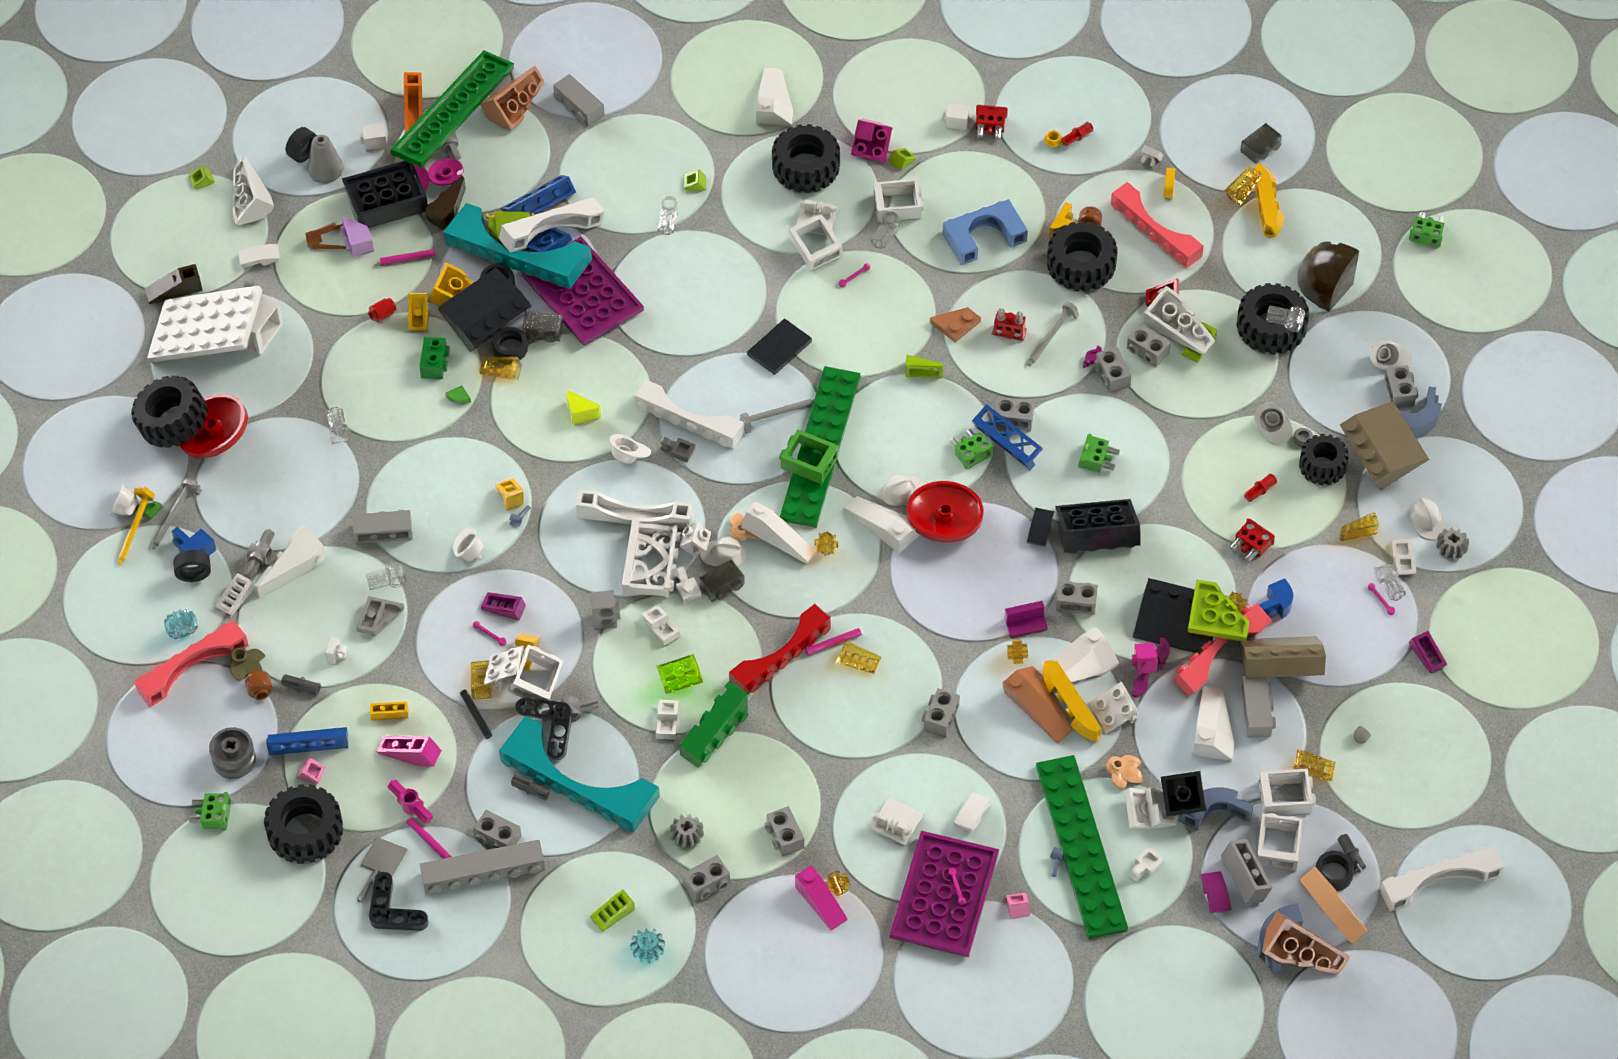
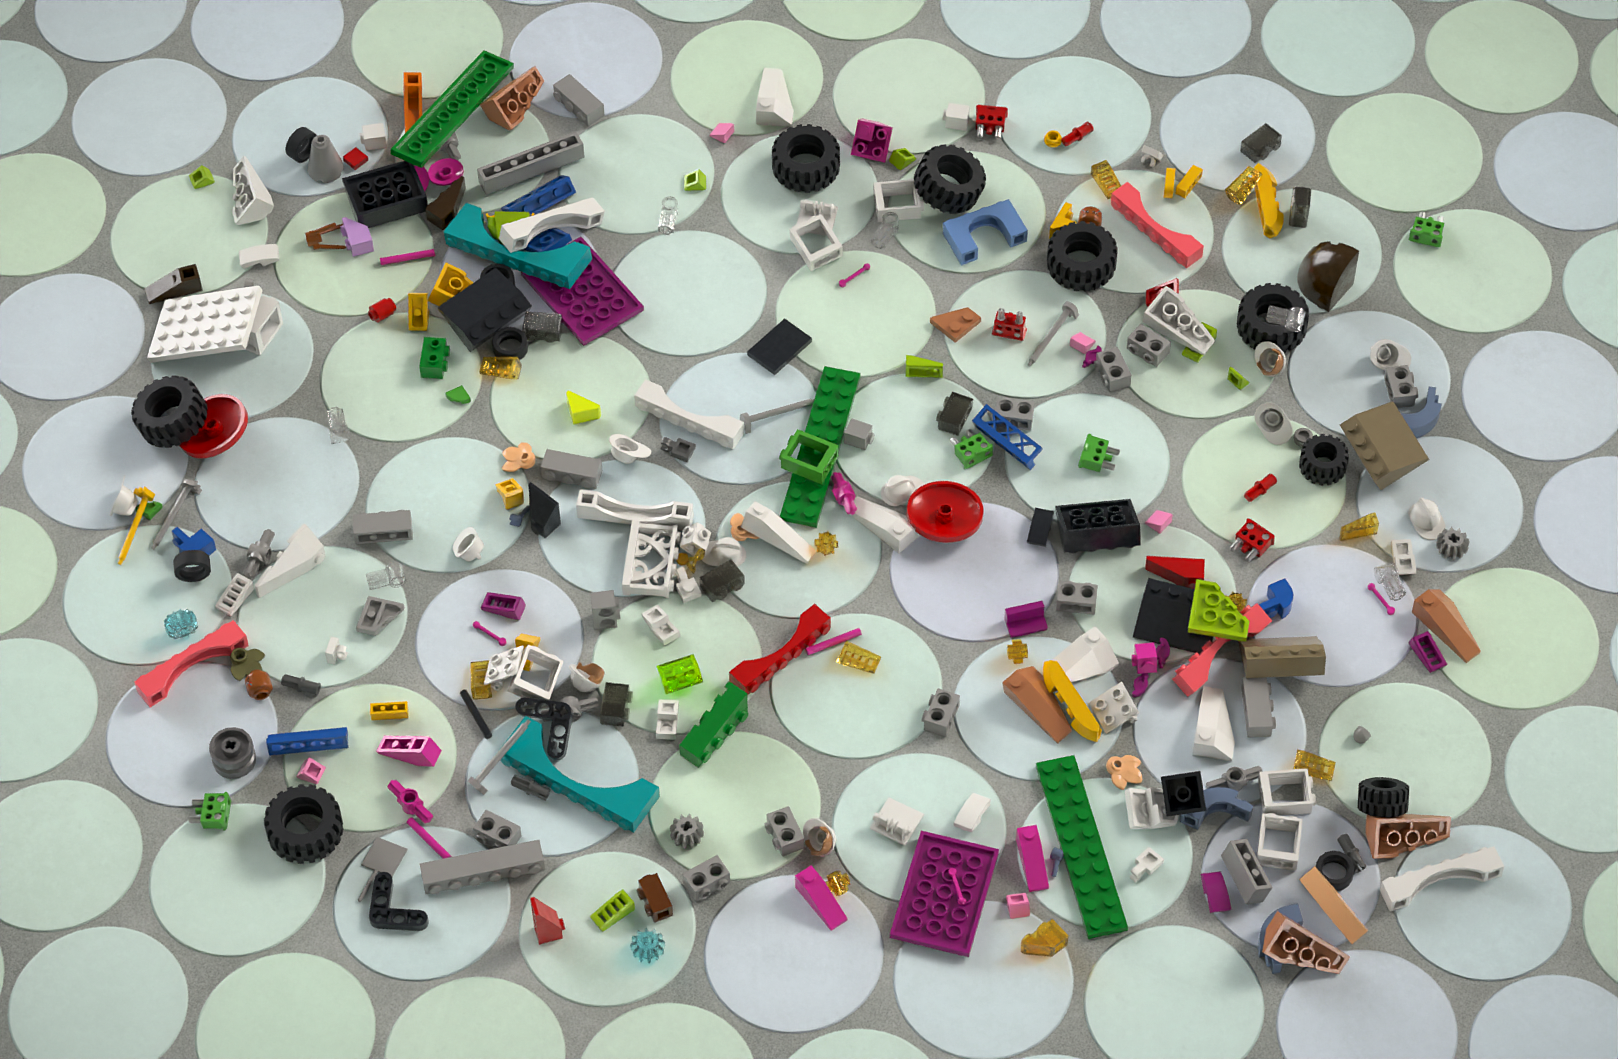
(355, 158): none -> red tile
(476, 782): none -> light grey piece
(518, 457): none -> light nougat plate
(530, 163): none -> light grey brick
(543, 511): none -> black slope
(546, 922): none -> red slope
(571, 468): none -> light grey brick
(586, 677): none -> piece
(615, 703): none -> clear smoke brick
(655, 897): none -> reddish brown brick
(683, 559): none -> clear yellow piece
(722, 132): none -> bright pink slope
(819, 837): none -> white piece
(844, 493): none -> dark pink axle
(858, 434): none -> light grey brick
(954, 413): none -> clear smoke brick
(956, 164): none -> black tyre
(1032, 858): none -> dark pink slope
(1045, 941): none -> clear yellow slope
(1081, 342): none -> bright pink slope
(1100, 170): none -> clear yellow slope
(1159, 520): none -> bright pink slope
(1177, 570): none -> red slope
(1189, 181): none -> yellow piece
(1237, 379): none -> lime slope
(1241, 775): none -> light grey axle
(1270, 359): none -> white piece
(1300, 207): none -> clear smoke brick
(1383, 797): none -> black tyre
(1404, 833): none -> nougat wedge
(1446, 622): none -> nougat wedge

